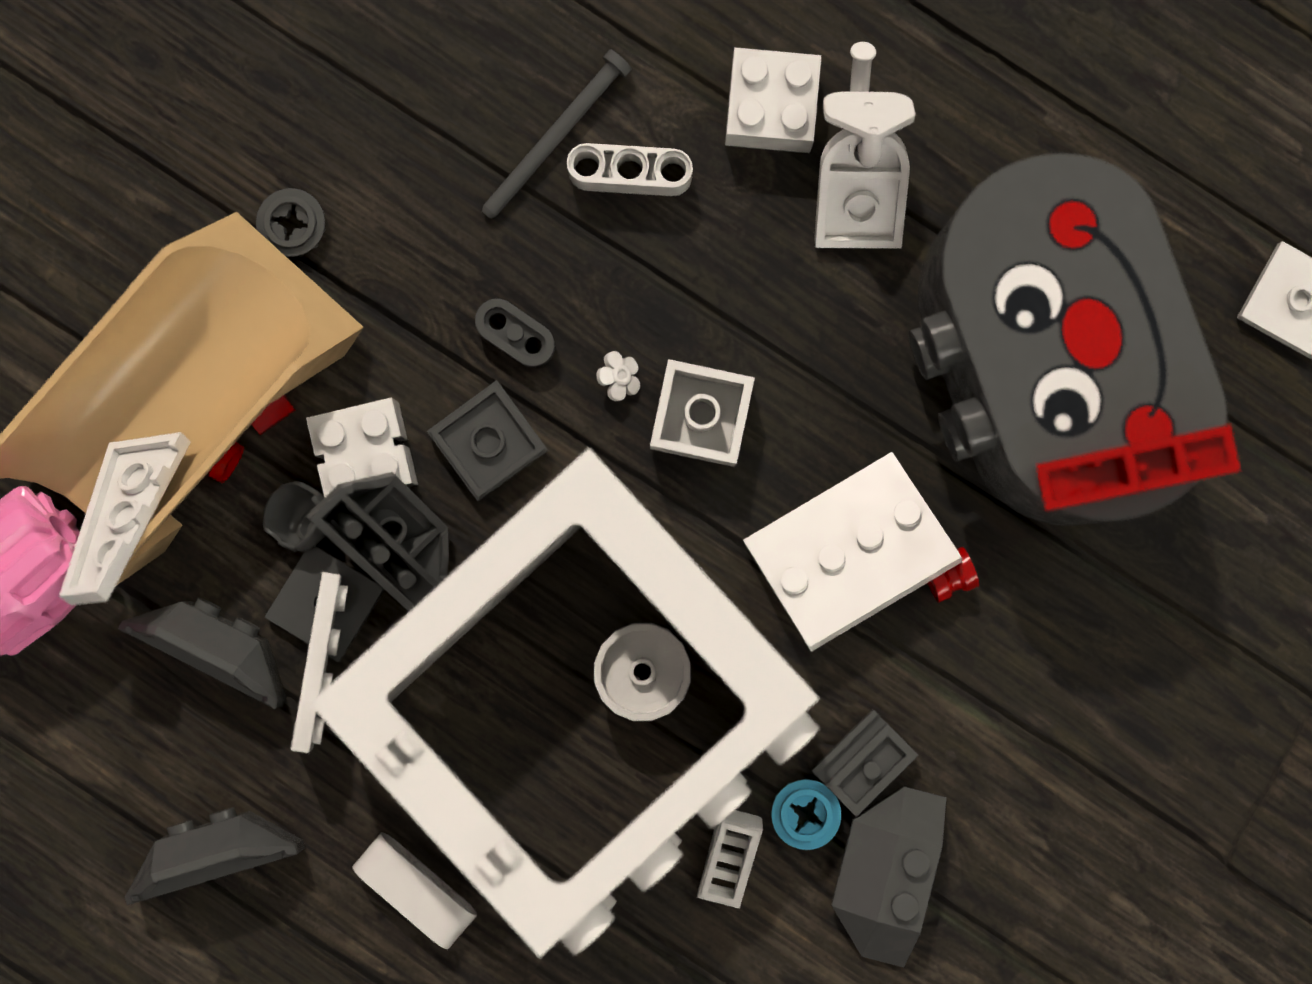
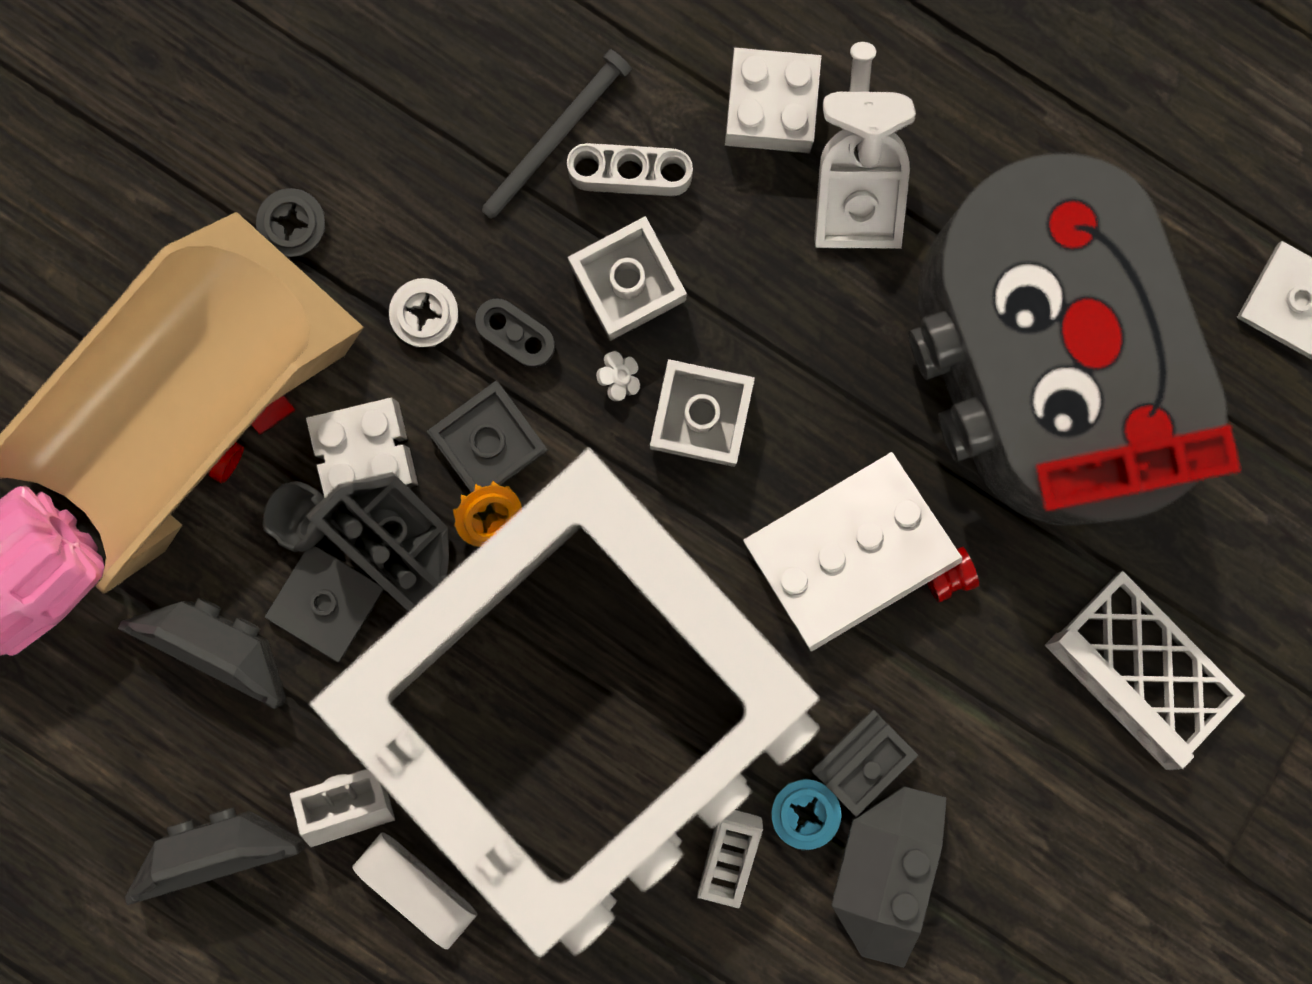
(120, 508): white wing -> none
(323, 643): white wing -> none
(341, 807): none -> white brick
(412, 296): none -> white gear
(468, 522): none -> light orange gear
(625, 691): white wheel -> none
(627, 278): none -> white brick
(1120, 698): none -> white fence

